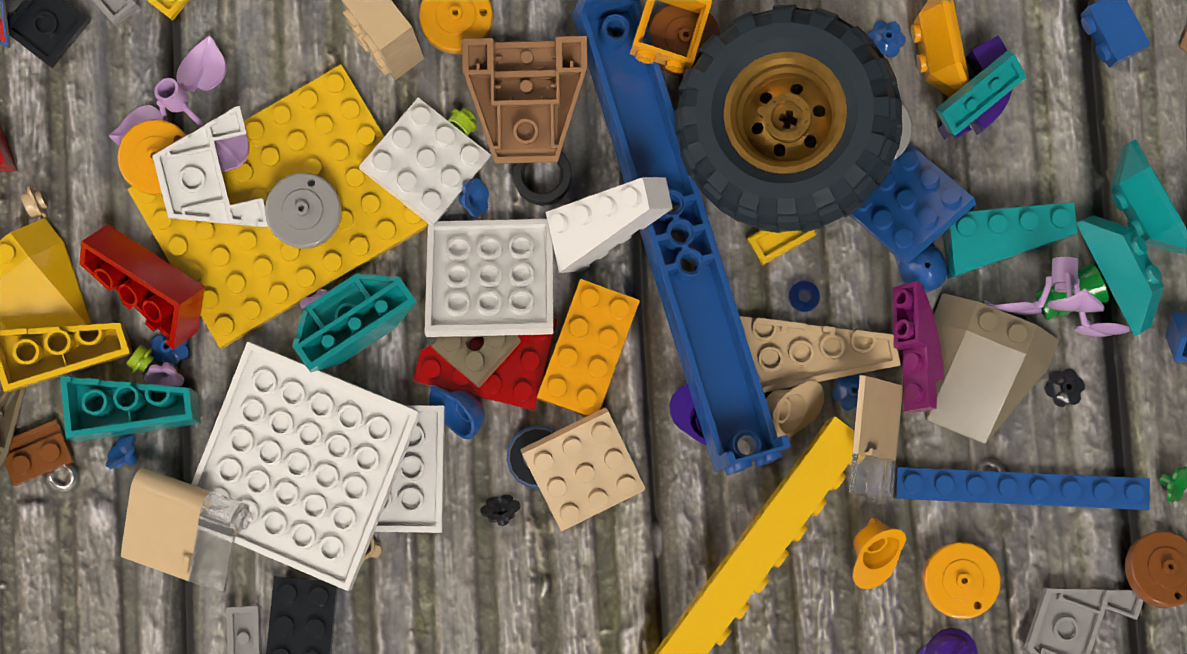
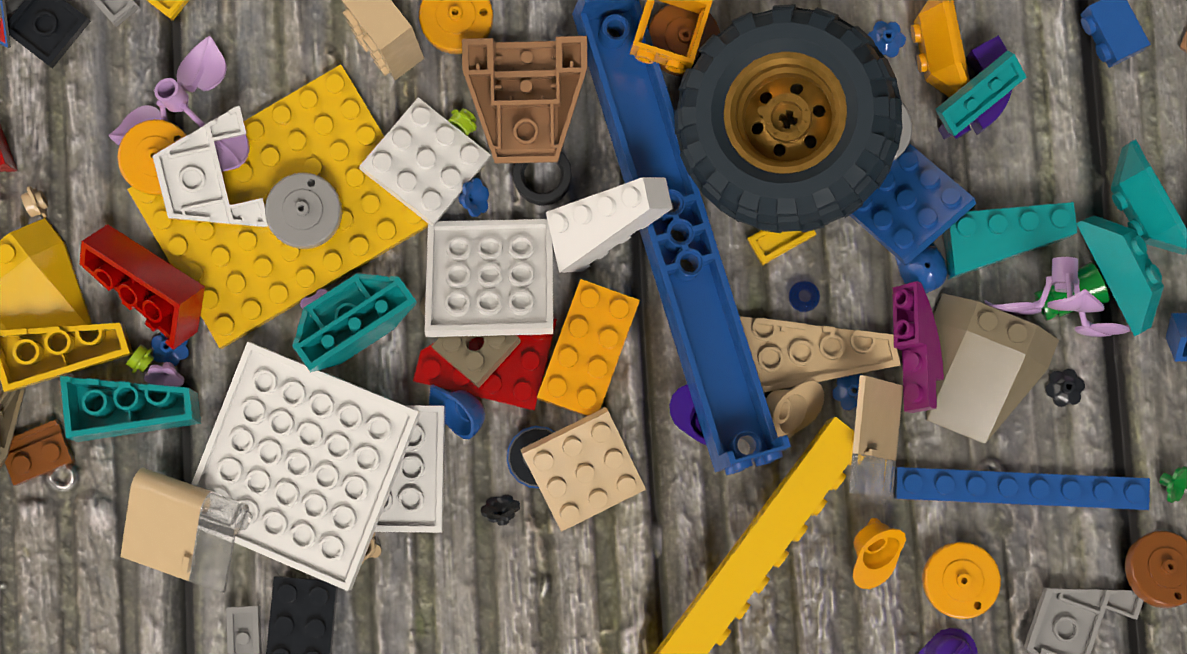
(122, 453): blue plant -> none

